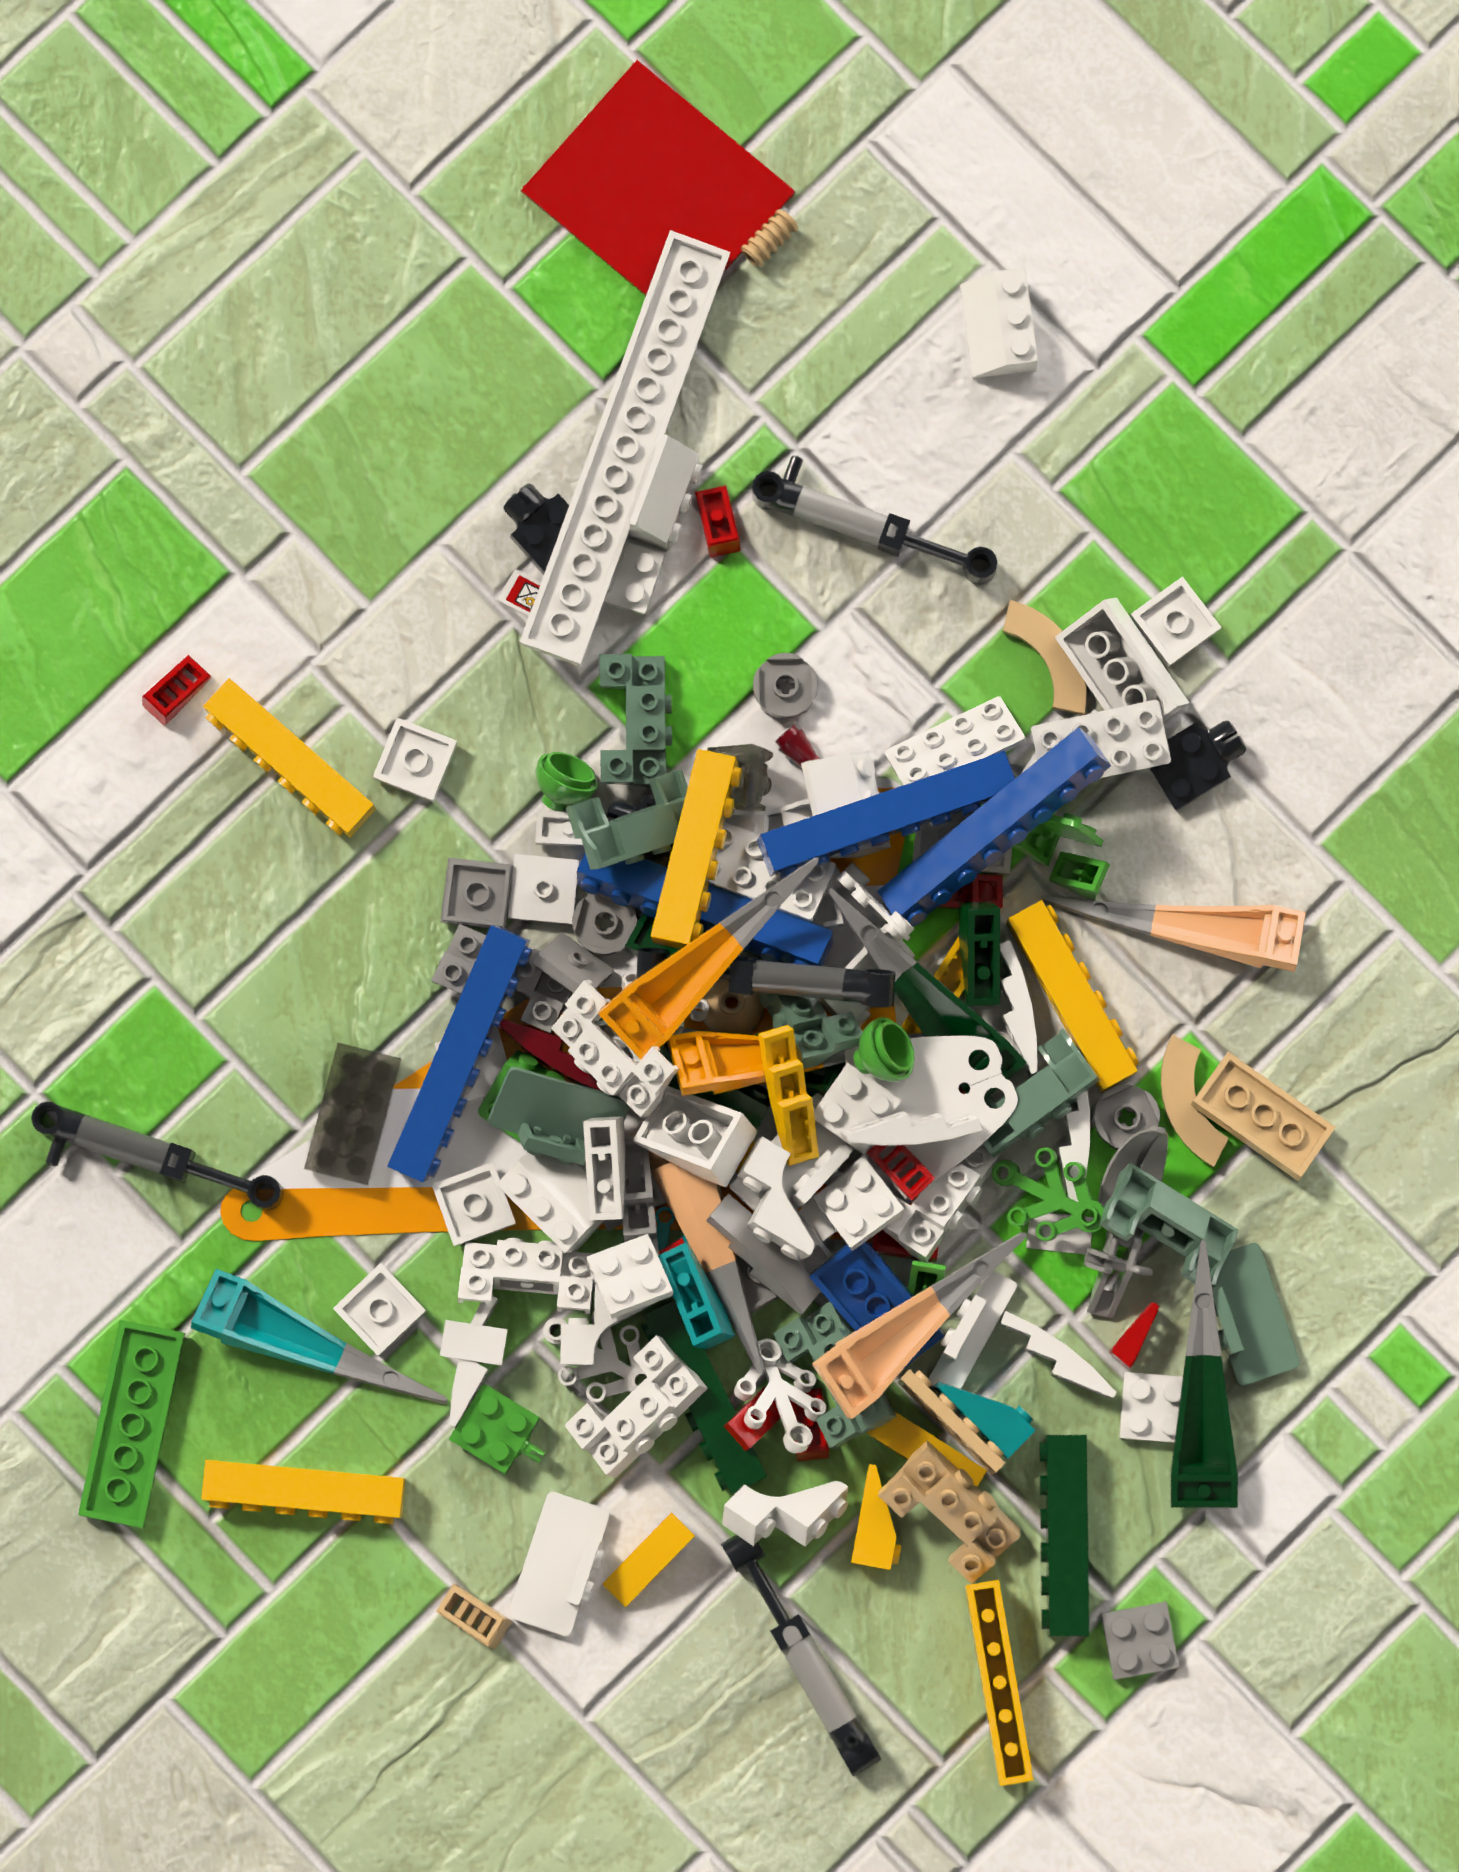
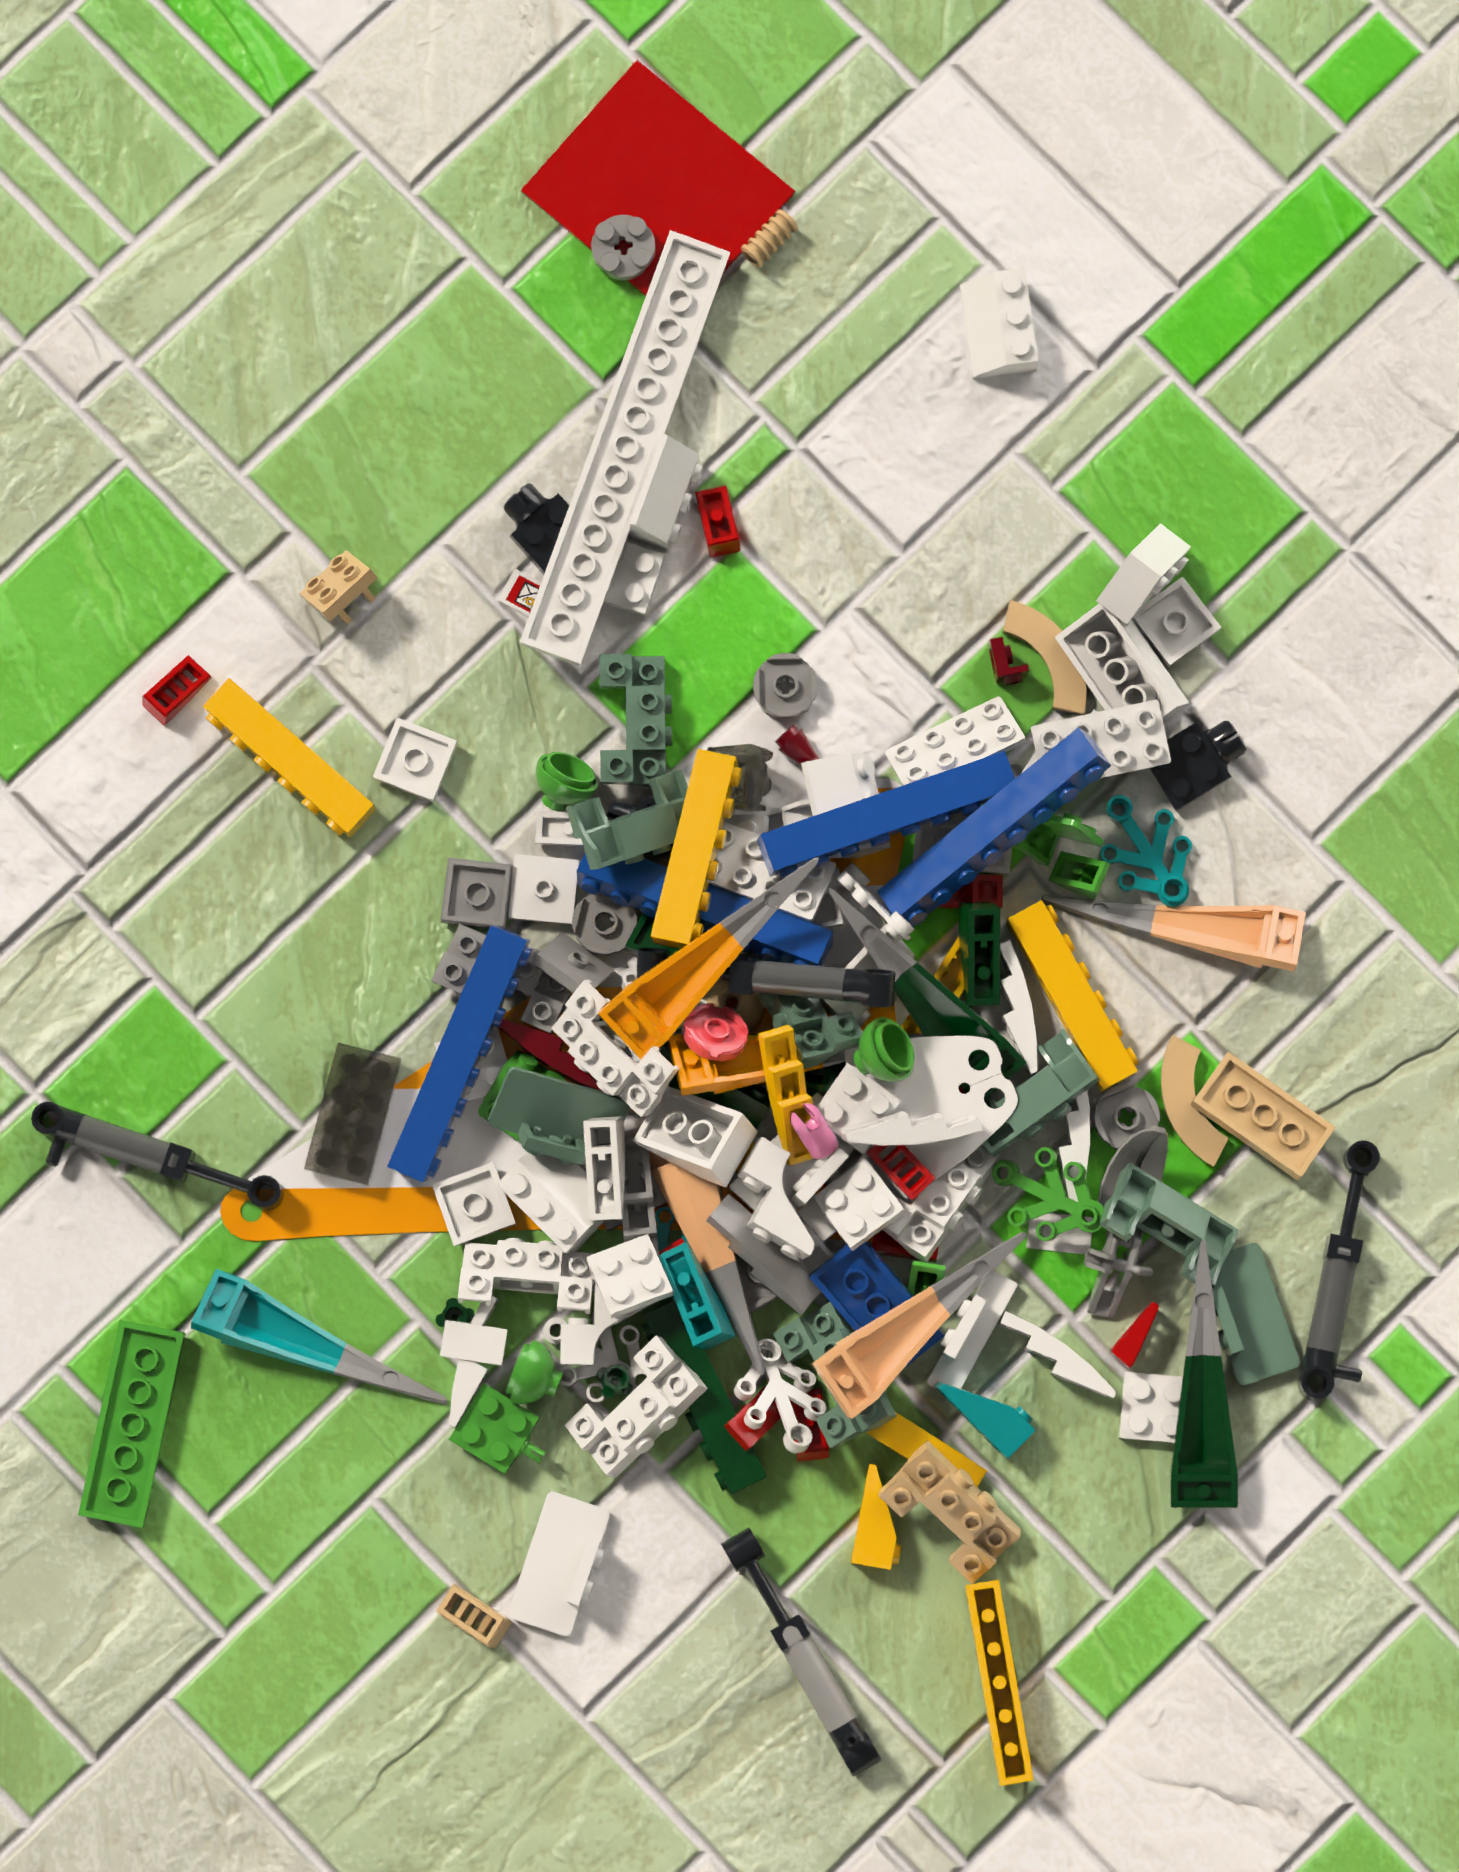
(303, 1489): yellow brick -> none
(339, 586): none -> tan plate
(379, 1309): white plate -> none
(452, 1308): none -> dark green plate
(533, 1374): none -> bright green piece
(608, 236): none -> light grey plate
(617, 1372): none -> dark green plate
(648, 1559): yellow slope -> none
(715, 1032): none -> coral tile
(798, 1515): white arch -> none
(815, 1133): none -> bright pink piece
(859, 522): piece -> none
(963, 1431): tan plate -> none
(1000, 659): none -> dark red bracket
(1065, 1535): dark green brick -> none
(1139, 1640): light grey plate -> none
(1144, 573): none -> white wedge
(1149, 856): none -> teal plant
(1335, 1287): none -> piece

